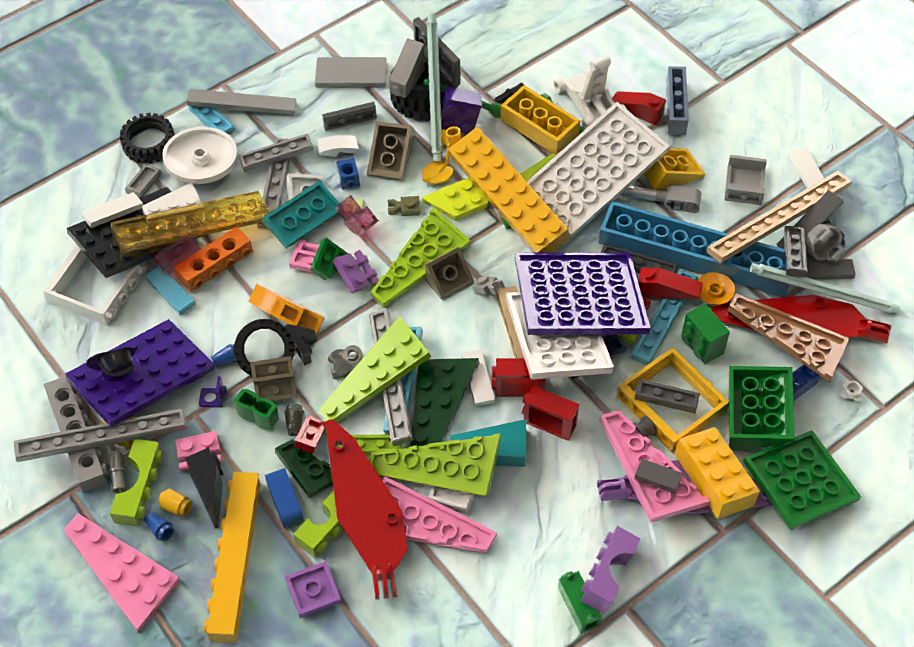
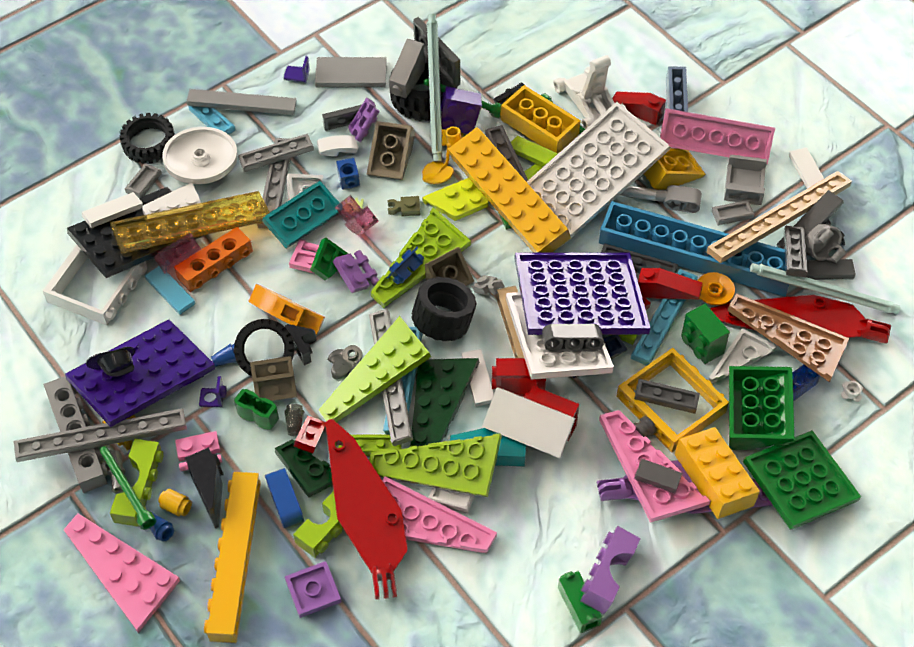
(144, 518): none -> green piece
(296, 73): none -> dark purple bracket
(363, 119): none -> medium lavender plate
(410, 260): none -> blue hinge
(439, 323): none -> black tyre
(501, 141): none -> dark grey tile
(528, 422): none -> white tile
(532, 151): none -> lime tile
(572, 337): none -> dark grey beam
(716, 135): none -> bright pink plate
(732, 212): none -> light grey tile
(743, 351): none -> white wing

